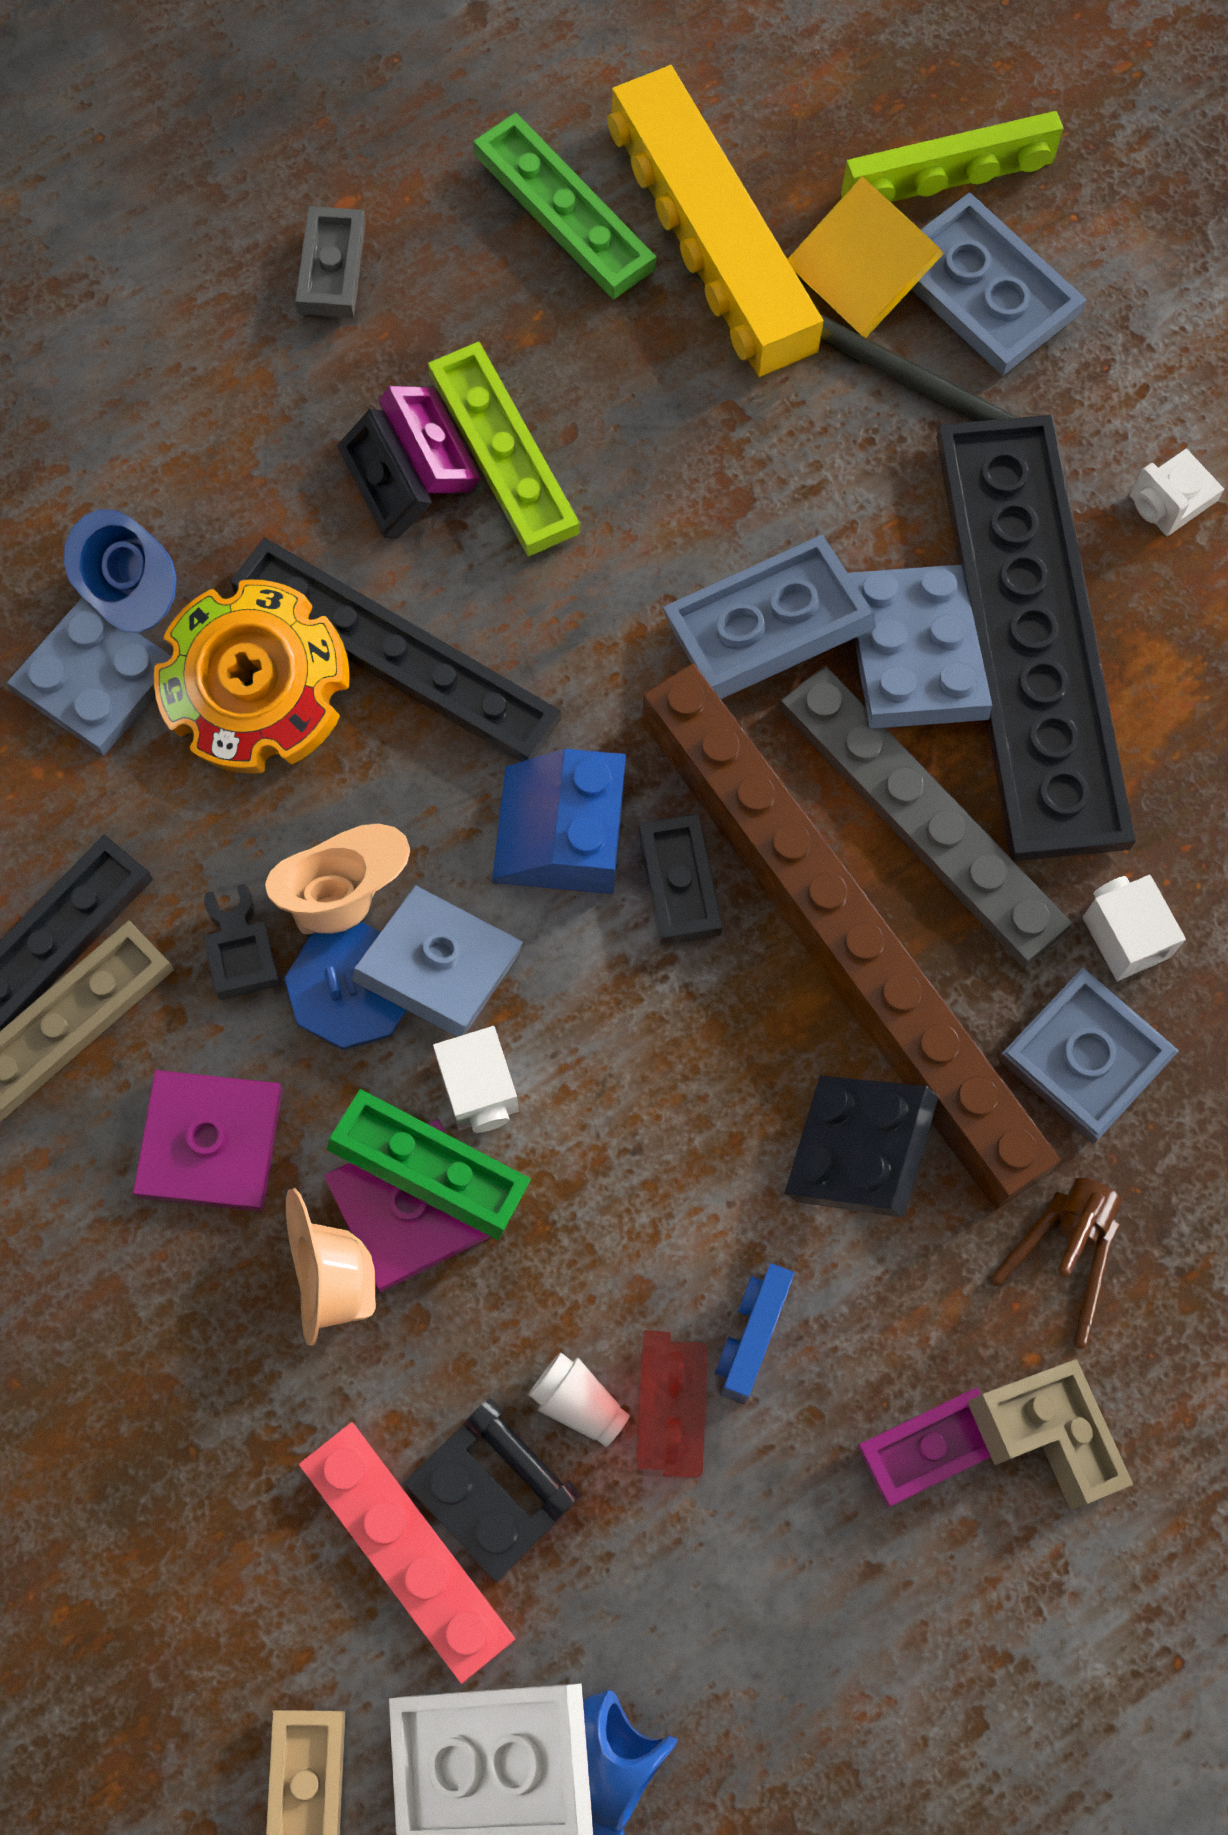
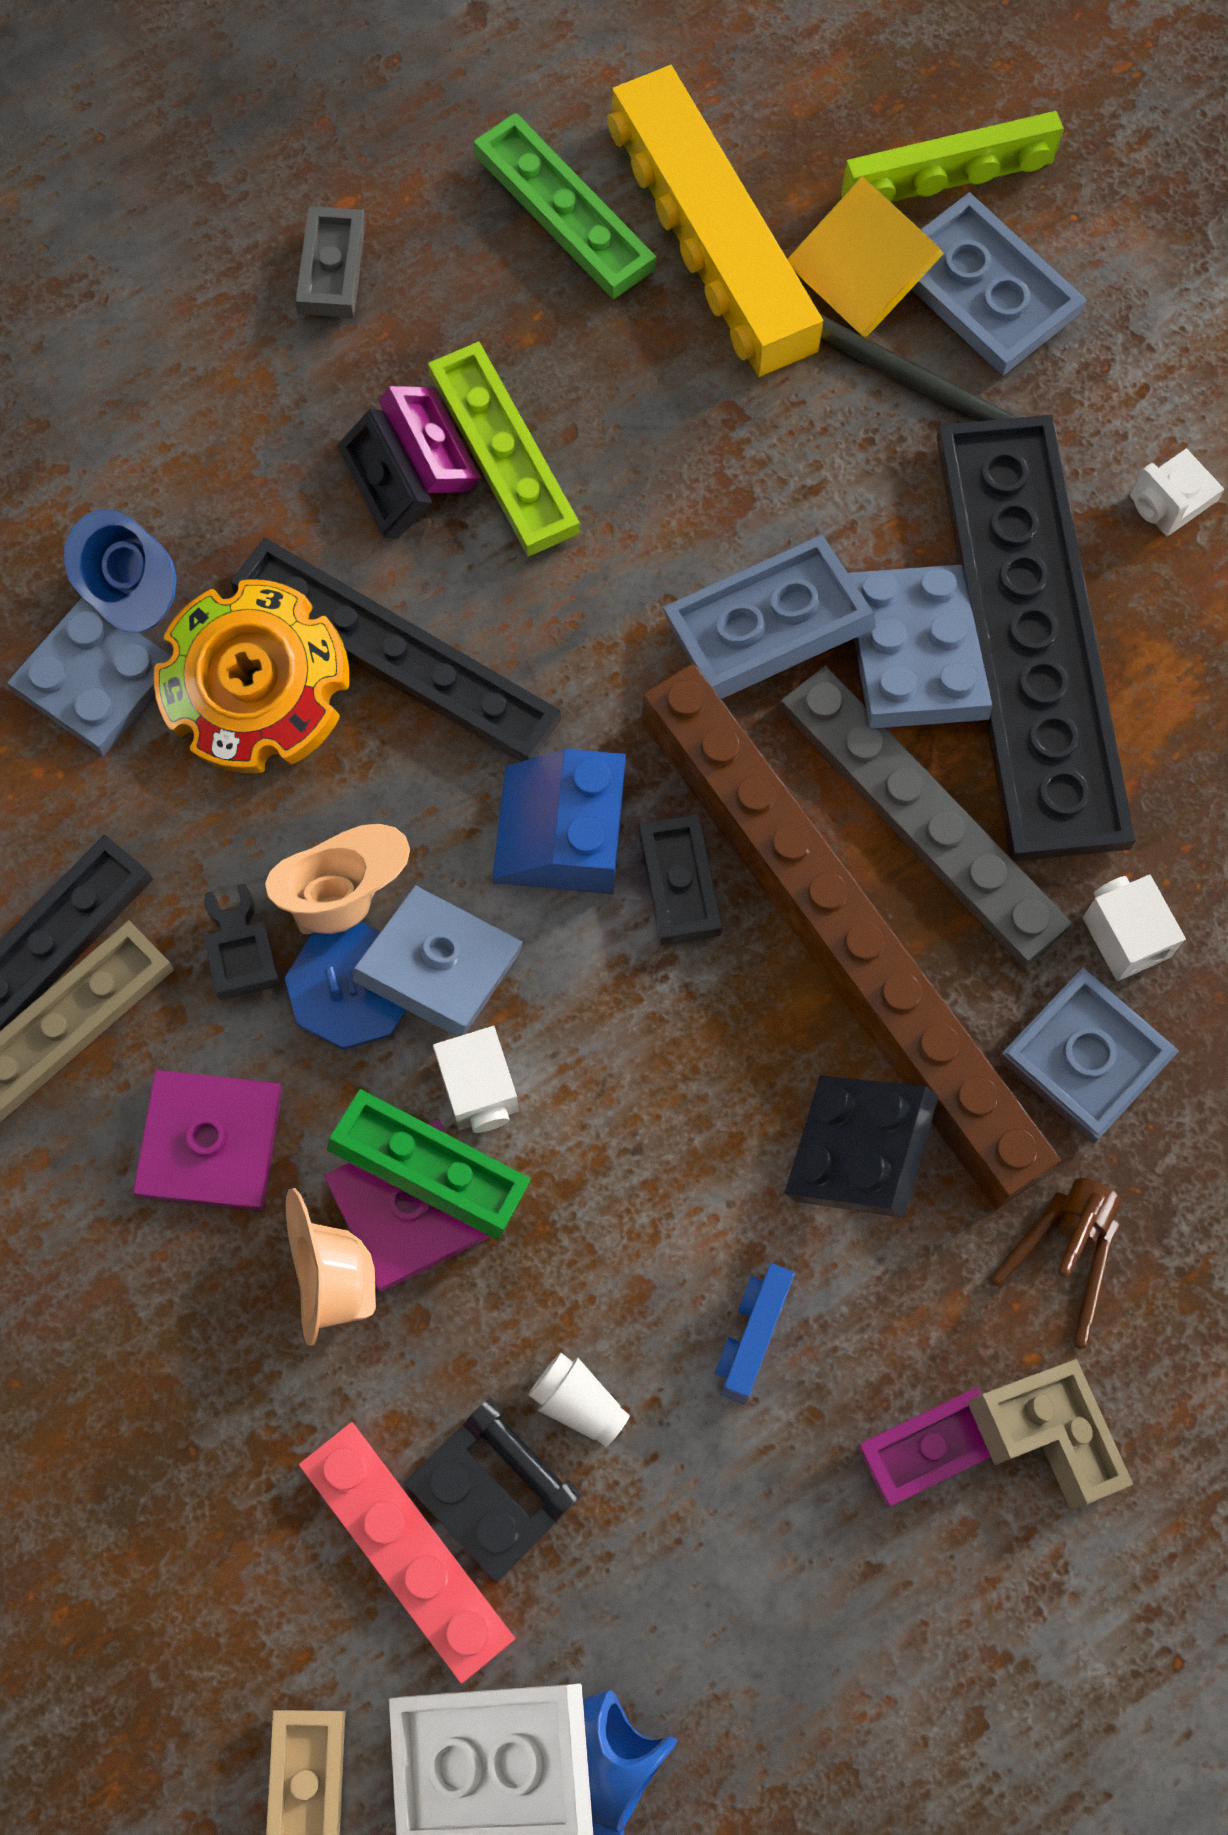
(671, 1407): clear red bracket -> none

